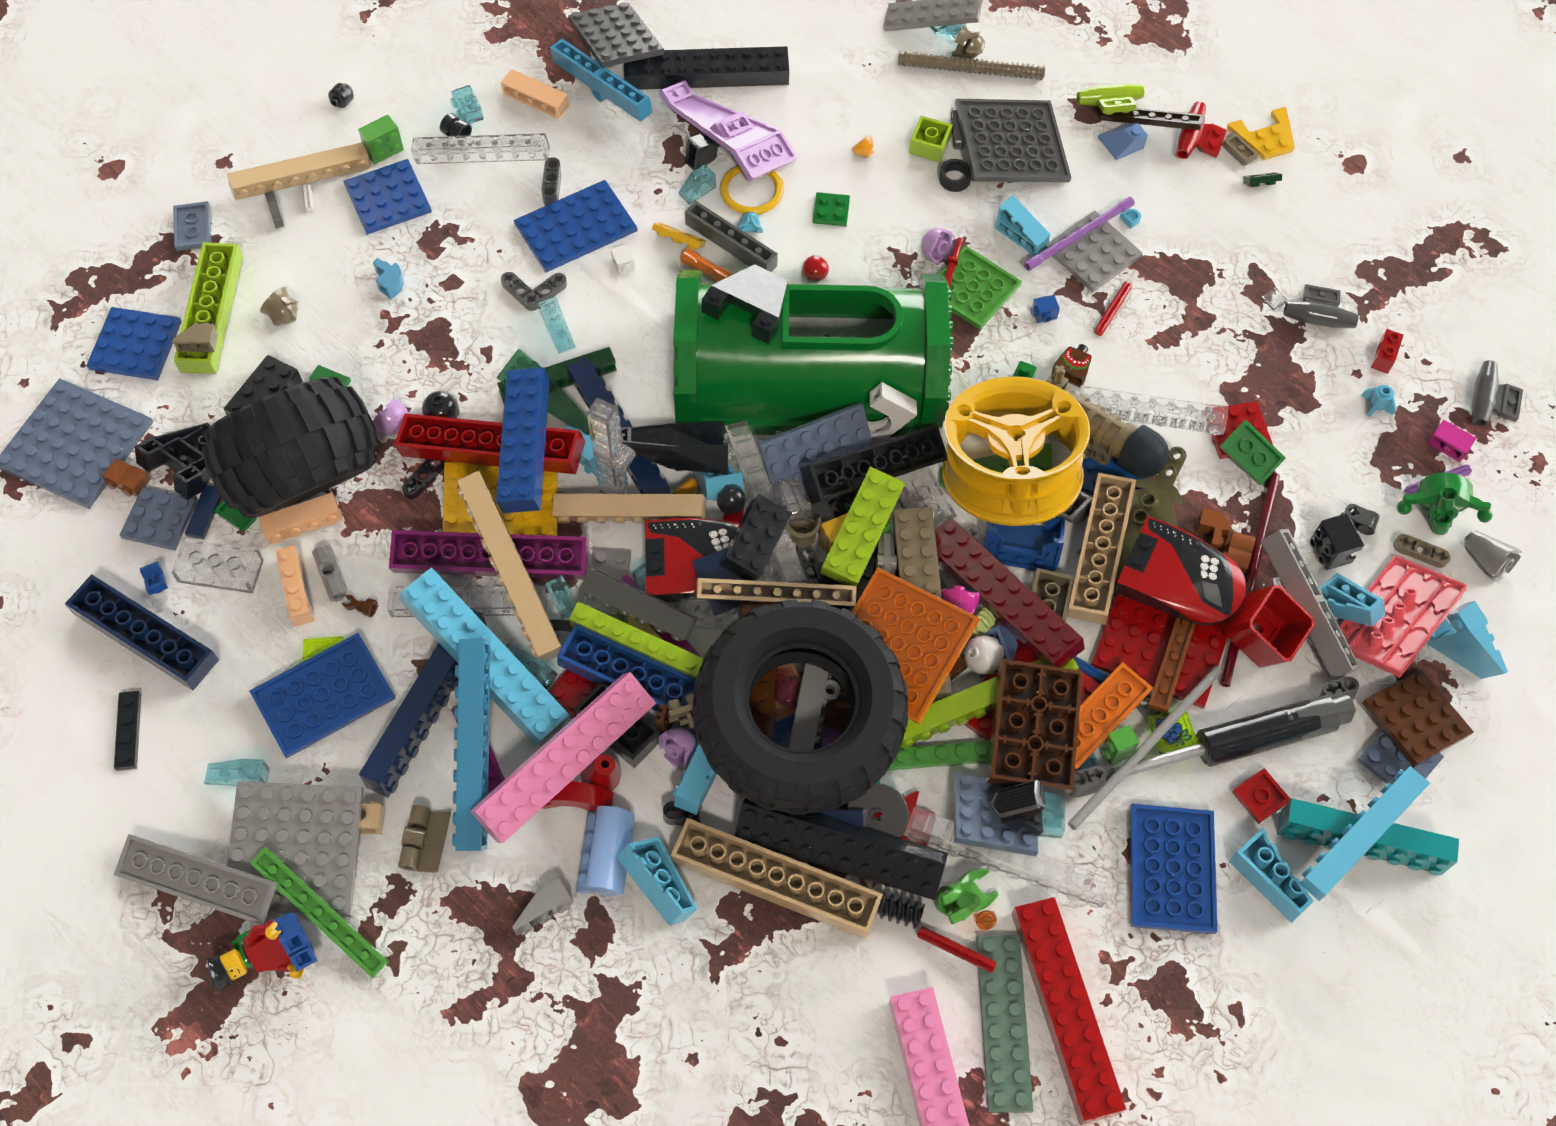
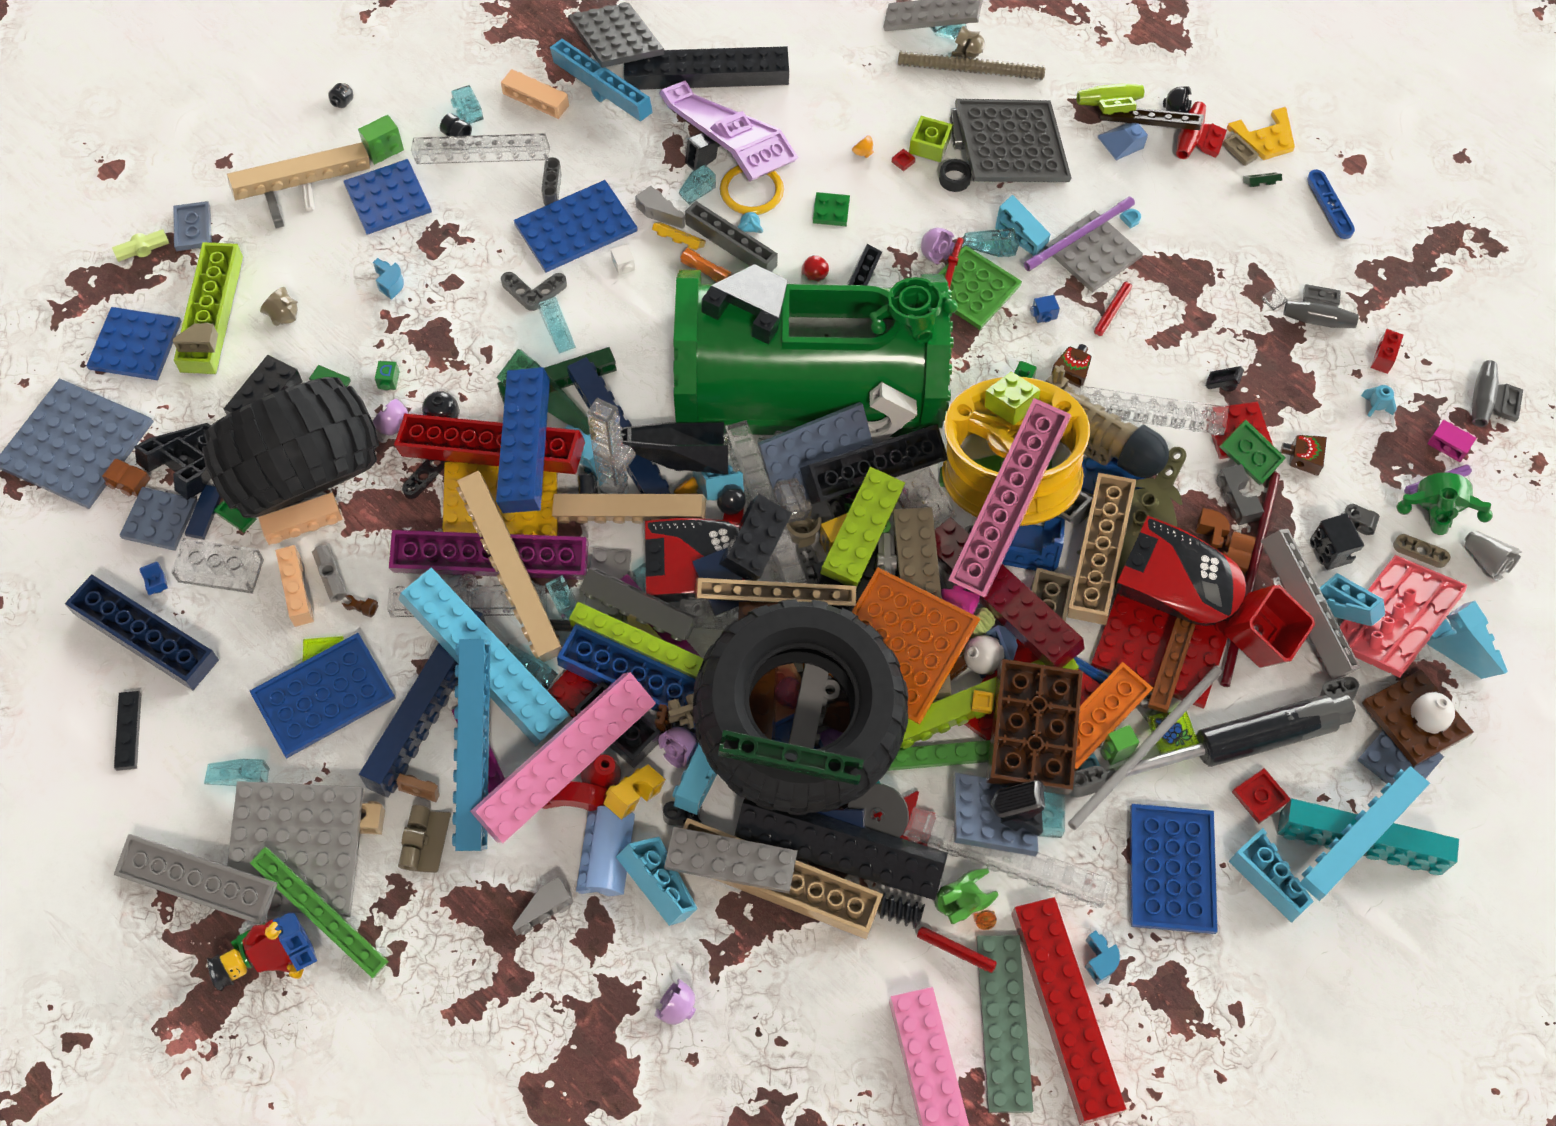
(140, 245): none -> yellowish green piece
(387, 375): none -> green brick
(419, 788): none -> medium nougat plate
(587, 484): none -> black piece
(625, 796): none -> yellow arch
(656, 207): none -> light grey slope
(677, 1004): none -> lavender cylinder
(731, 860): none -> light grey plate
(773, 753): none -> dark green piece
(865, 266): none -> black brick
(903, 160): none -> red tile
(914, 304): none -> green piece
(982, 702): none -> yellow tile
(993, 242): none -> clear light blue slope
(1009, 497): none -> bright pink brick
(1011, 397): none -> lime brick
(1106, 958): none -> dark azure brick
(1178, 100): none -> black cylinder
(1225, 378): none -> black tile
(1242, 508): none -> dark grey arch
(1306, 453): none -> reddish brown torso
(1336, 214): none -> blue piece
(1433, 712): none -> white cylinder

